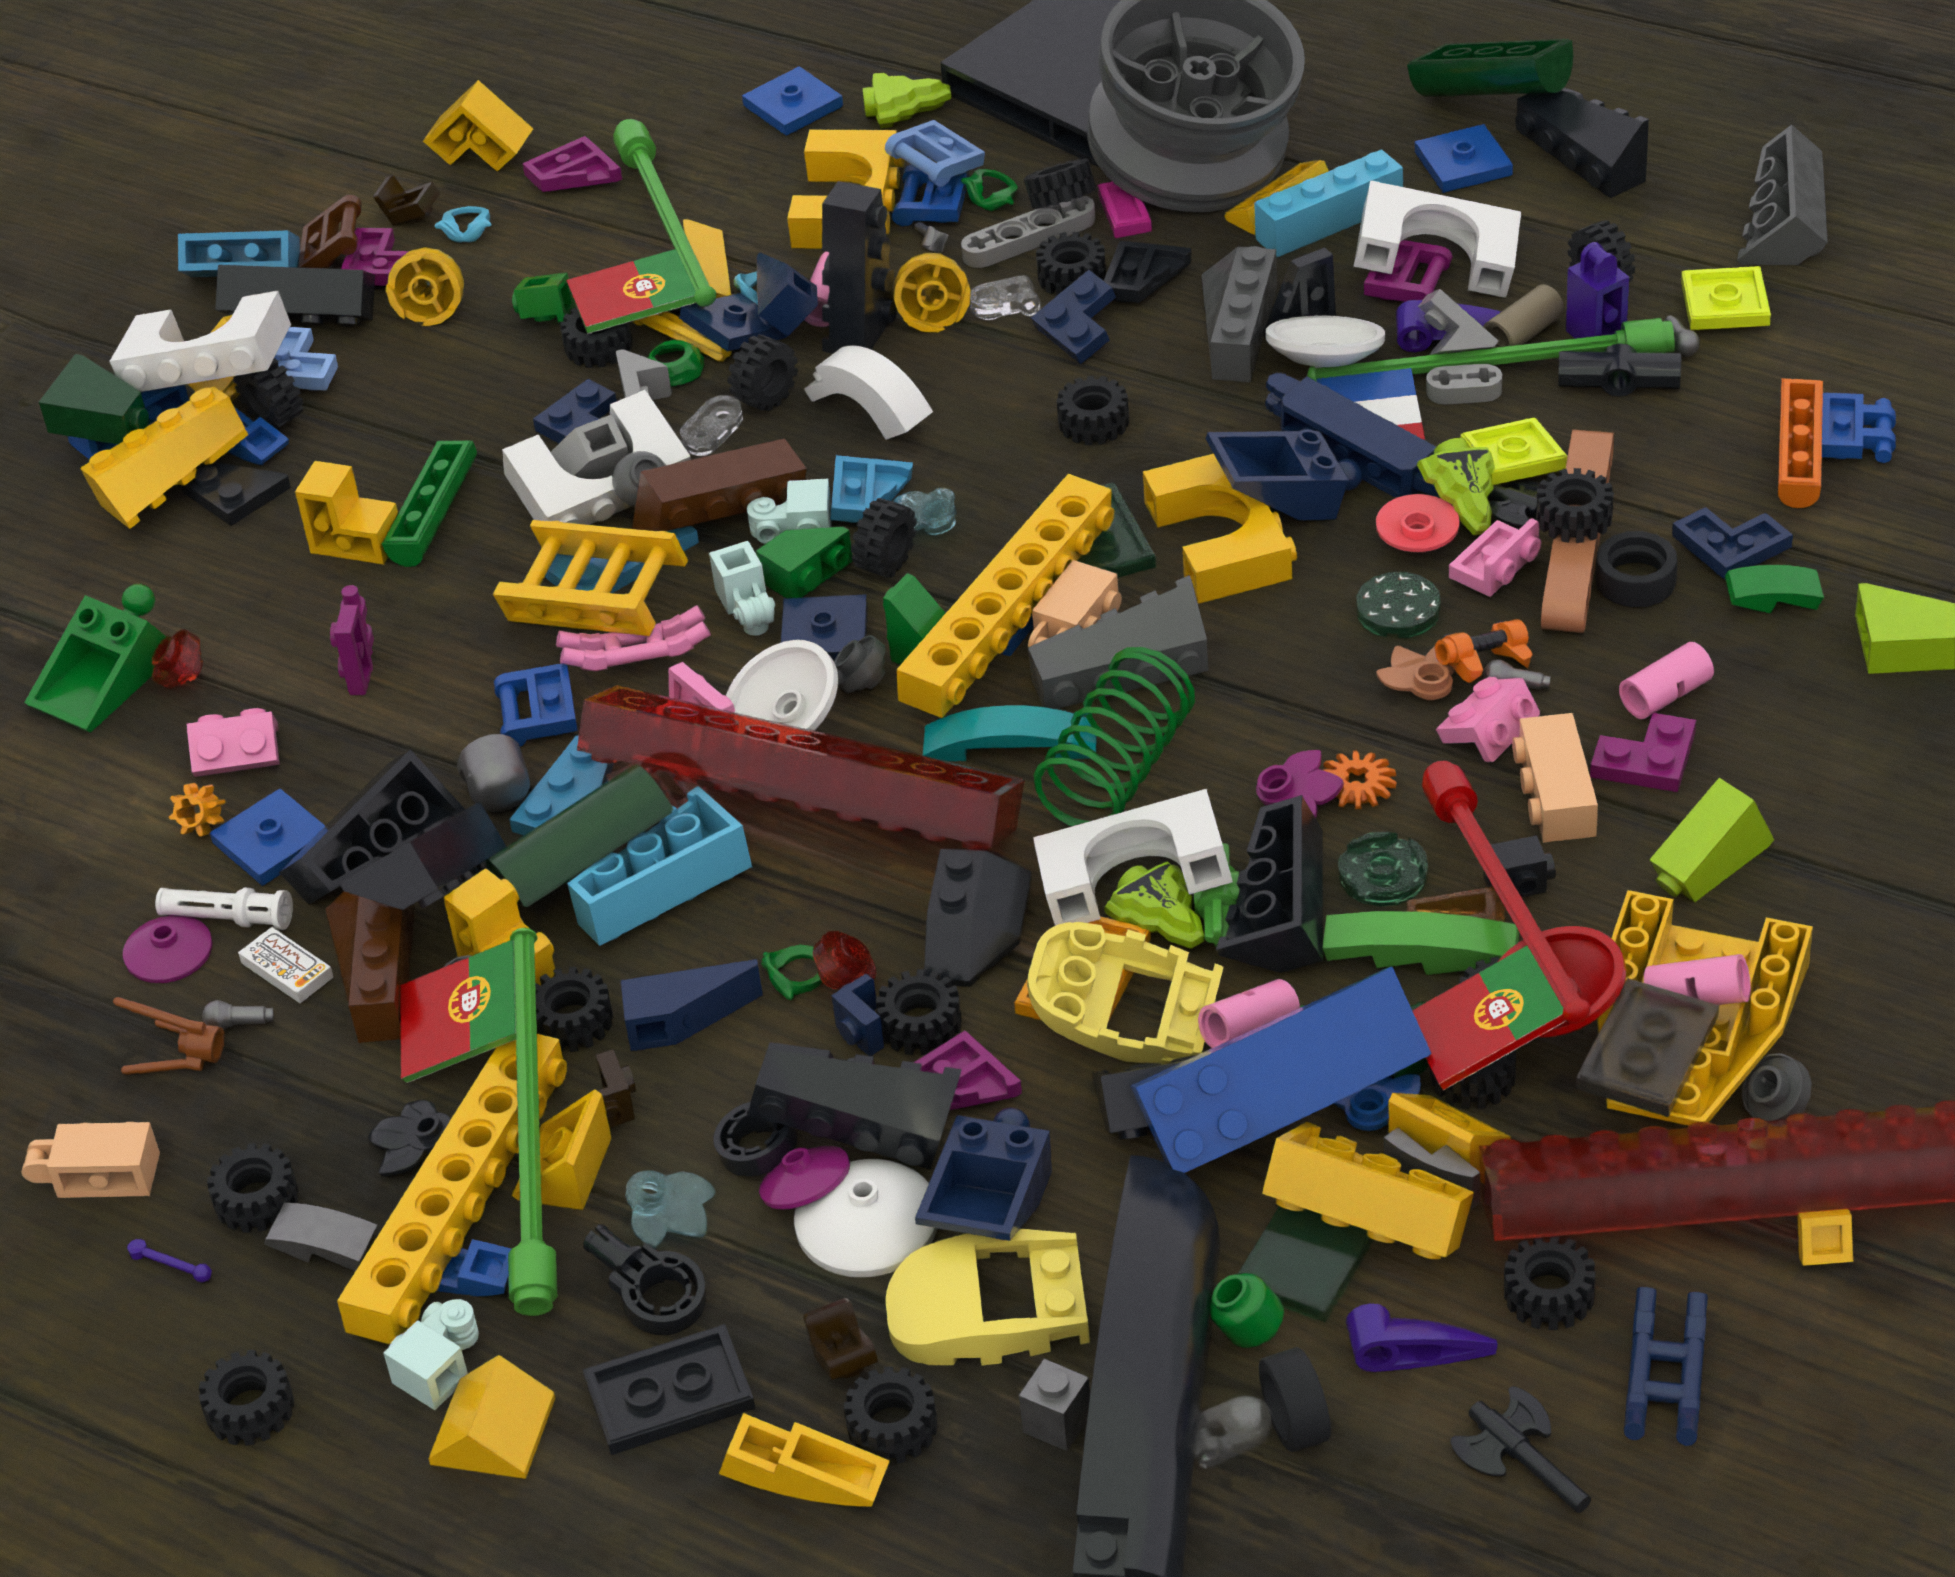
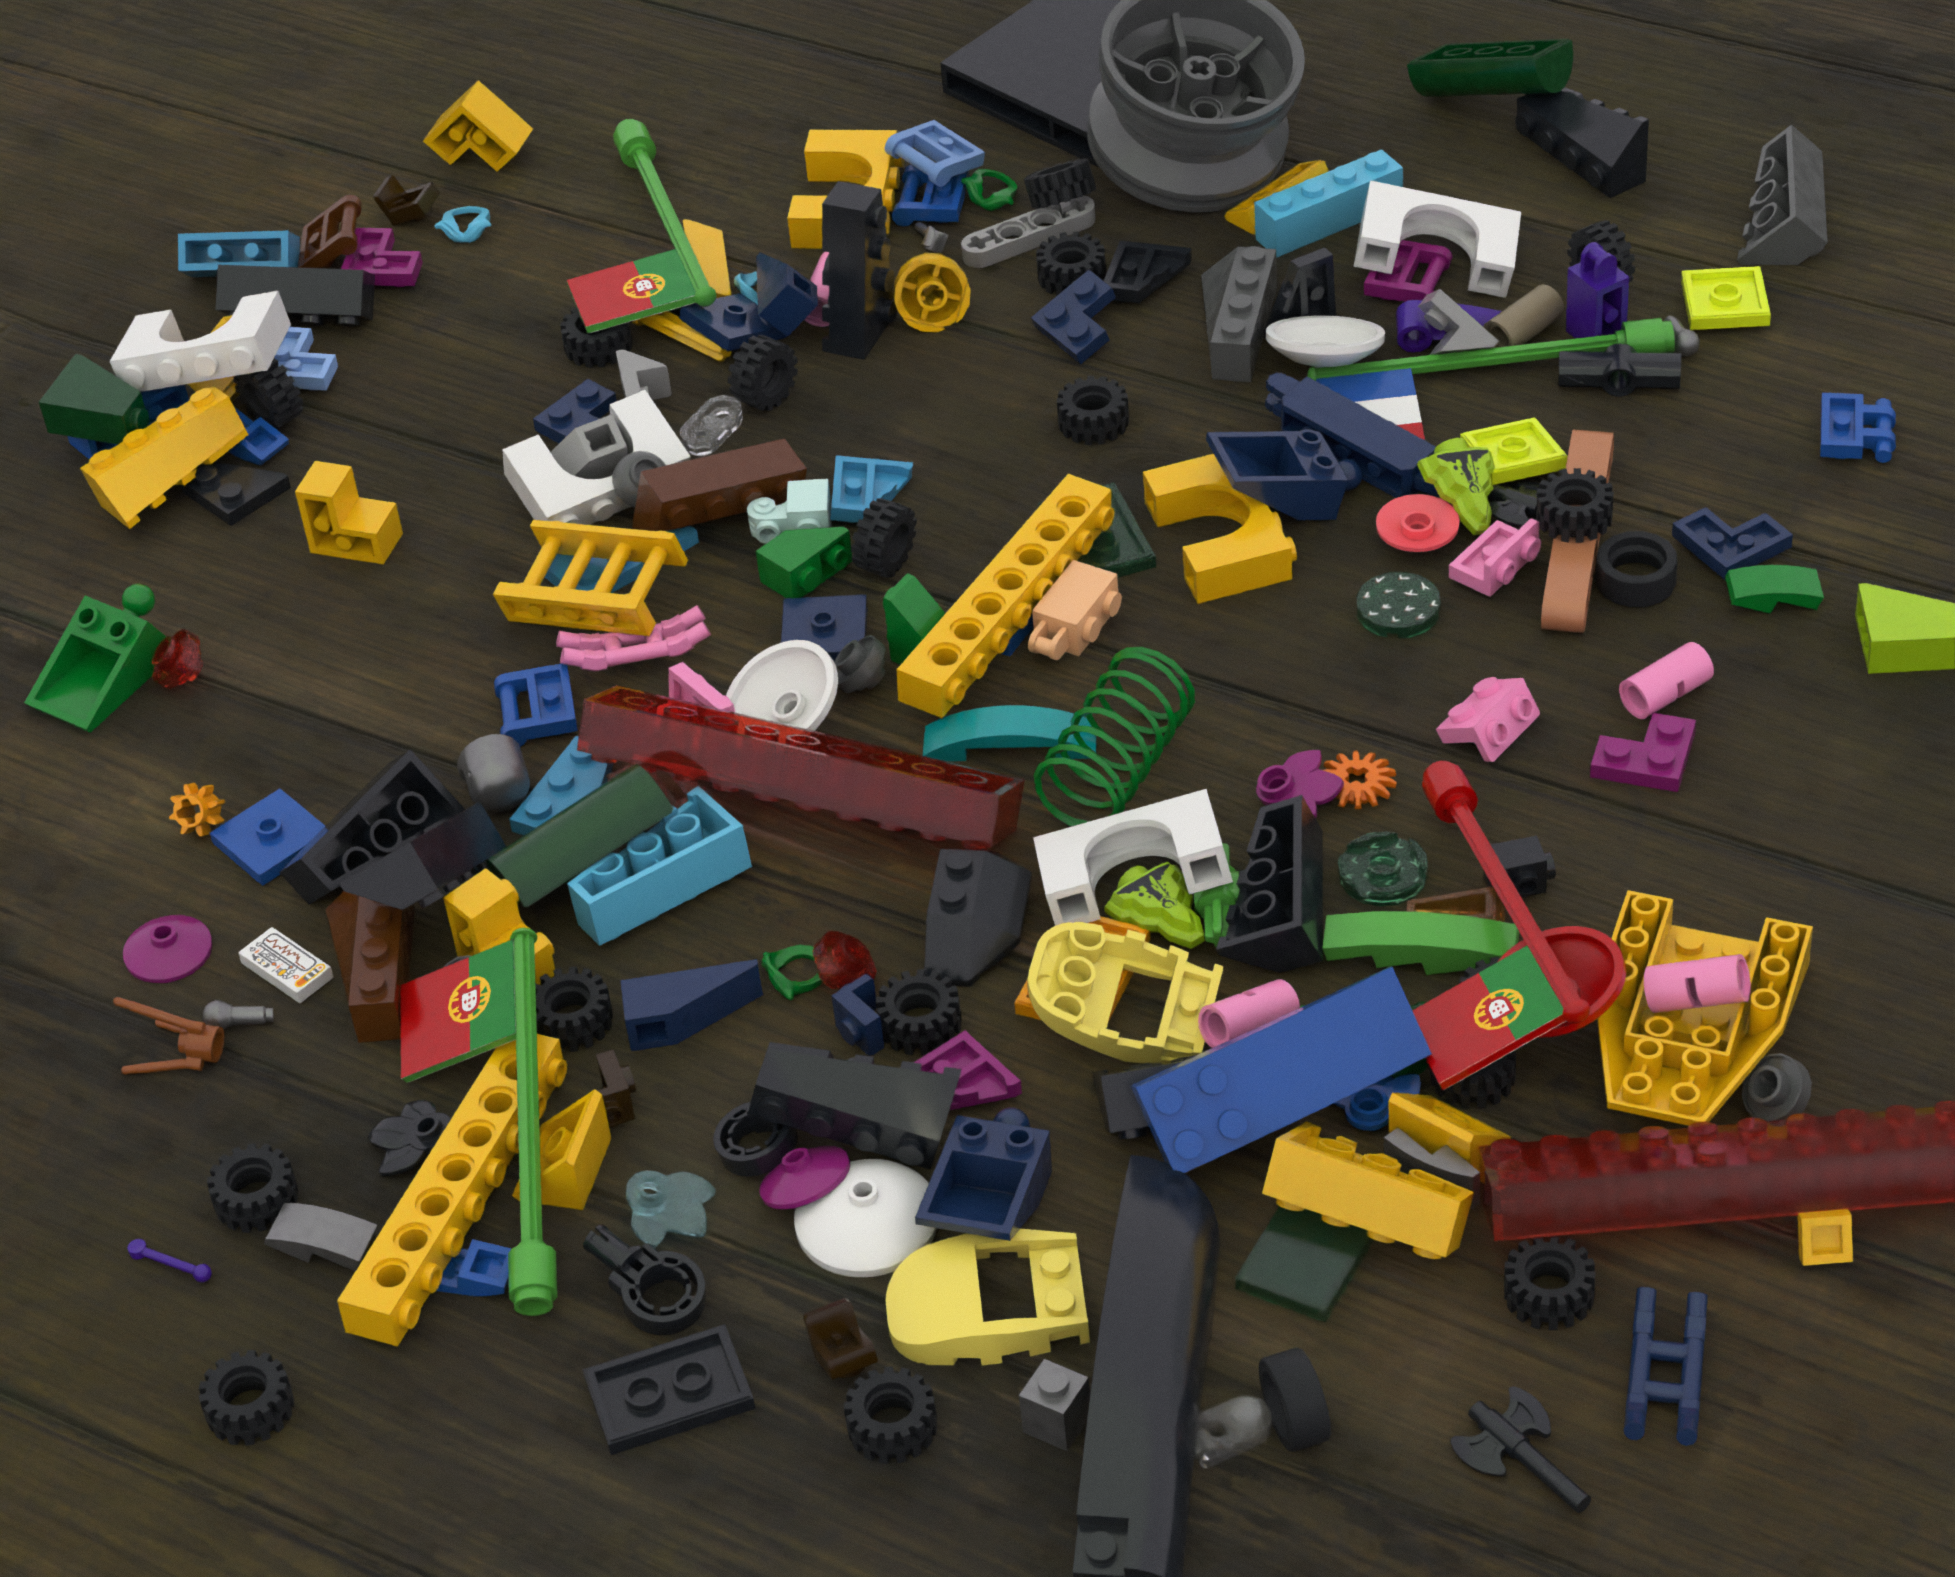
(95, 1160): light nougat brick -> none
(233, 742): bright pink bracket -> none
(240, 906): white pin -> none
(353, 641): magenta plate -> none
(425, 286): yellow cylinder -> none
(429, 501): green brick -> none
(429, 1354): light aqua brick -> none
(493, 1421): yellow slope -> none
(543, 297): green brick -> none
(572, 166): magenta wing -> none
(684, 369): green piece -> none
(742, 588): light aqua brick -> none
(792, 100): blue plate -> none
(802, 1464): yellow slope -> none
(875, 384): white arch -> none
(899, 98): lime rock -> none
(933, 510): clear light blue plate -> none
(1004, 298): clear plate -> none
(1073, 660): dark grey wedge -> none
(1124, 212): dark pink tile -> none
(1246, 1310): green head -> none
(1405, 1343): dark purple piece -> none
(1417, 674): nougat plate -> none
(1461, 650): orange piece -> none
(1463, 158): blue plate -> none
(1464, 384): light grey beam -> none
(1503, 670): flat silver piece -> none
(1556, 778): light nougat brick -> none
(1647, 1047): clear smoke tile -> none
(1711, 842): lime slope -> none
(1800, 442): orange brick -> none

